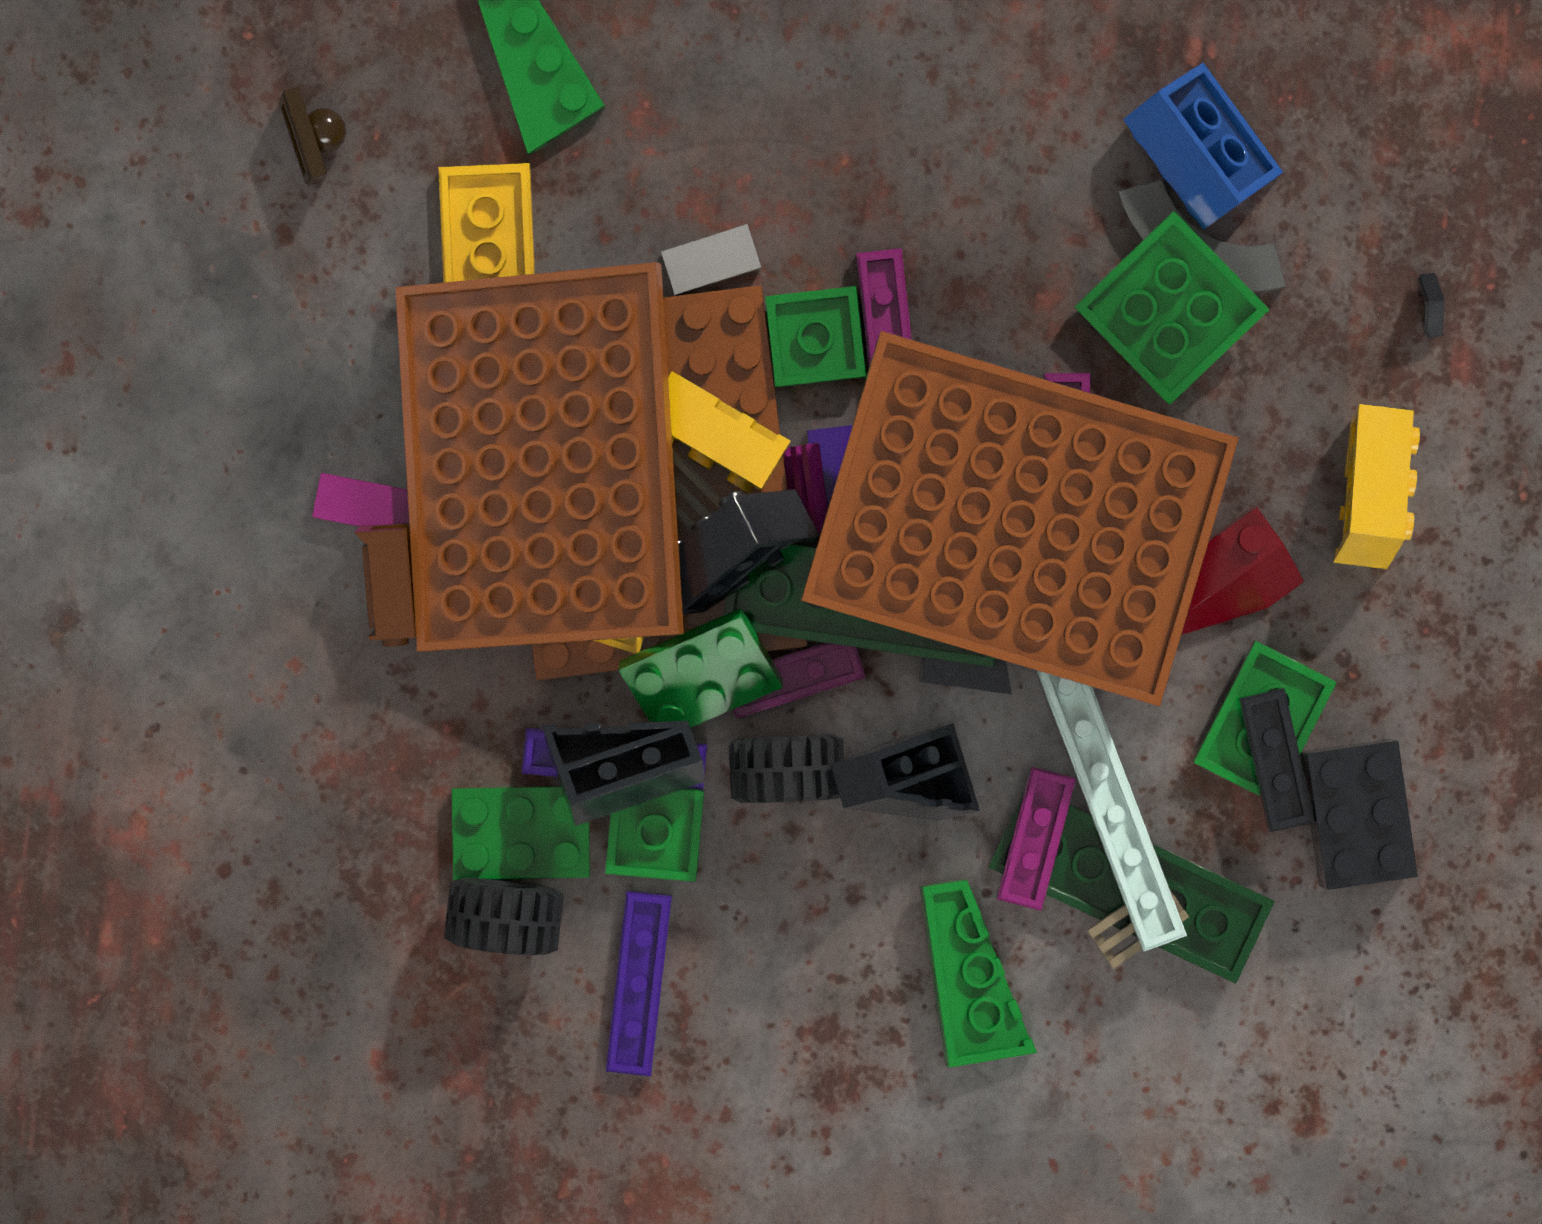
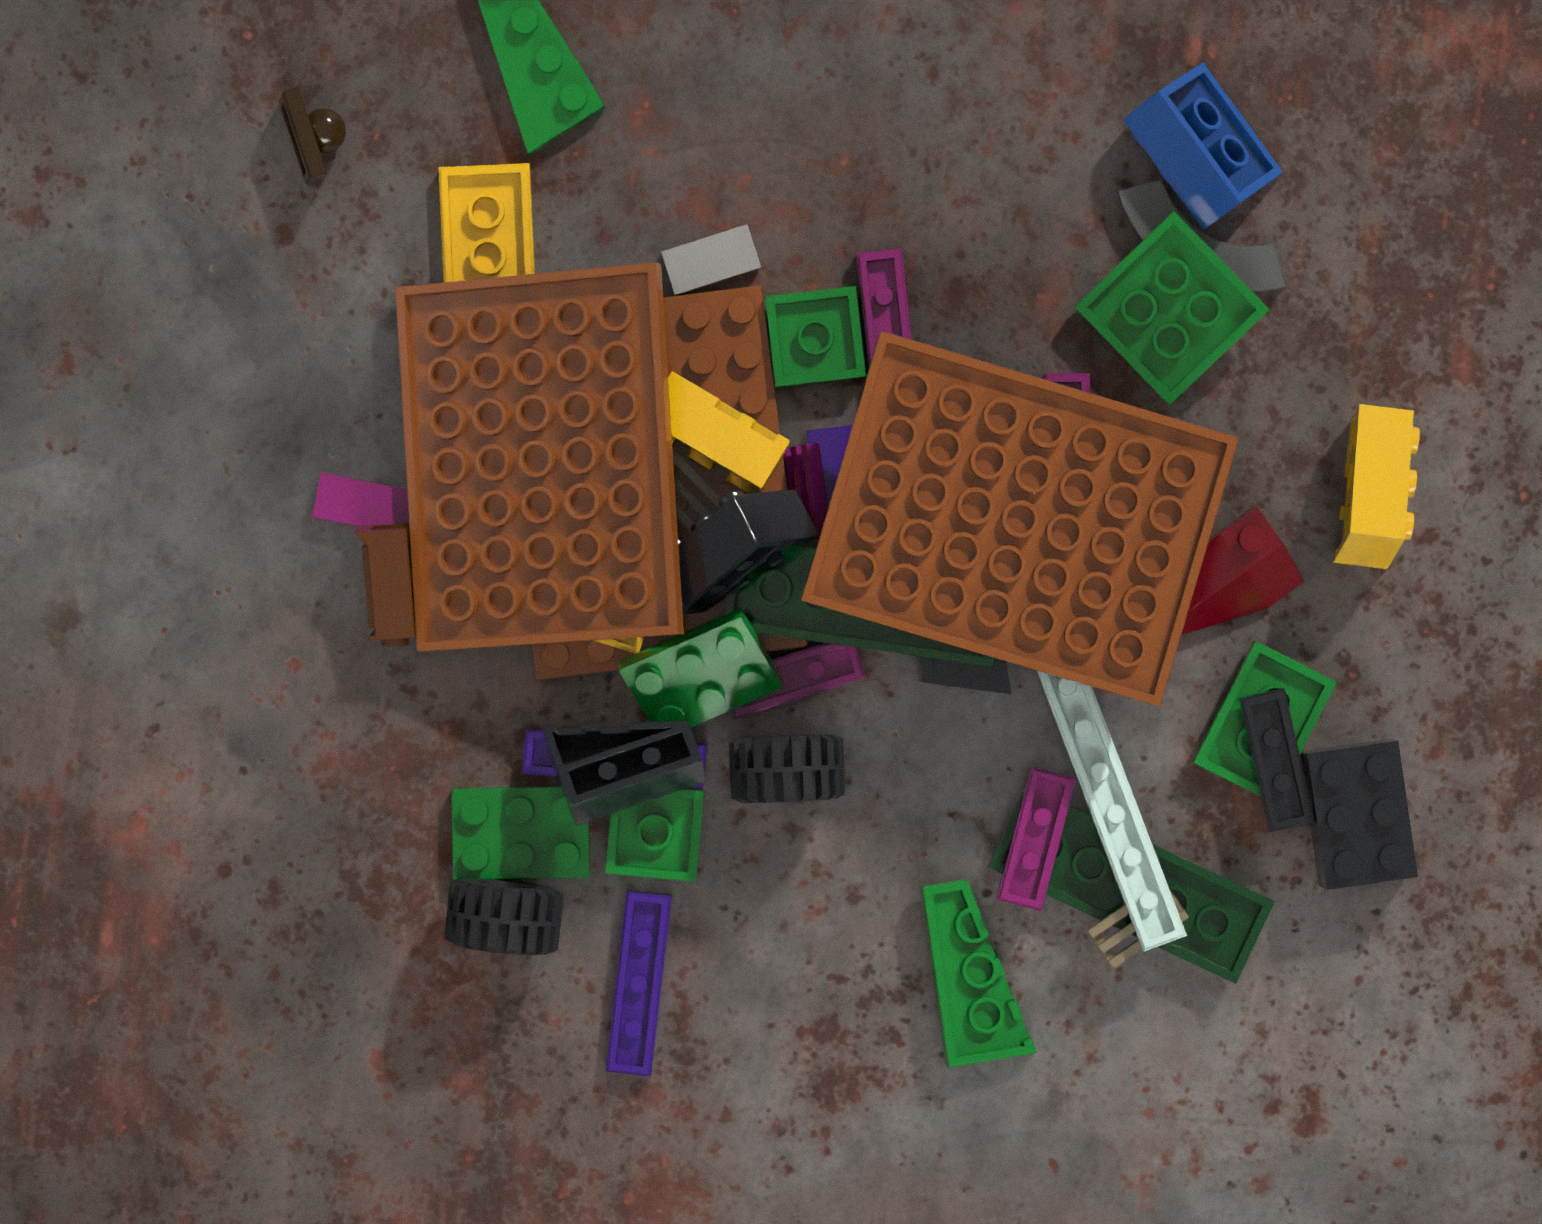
(909, 777): black wedge -> none
(1433, 304): black tile -> none

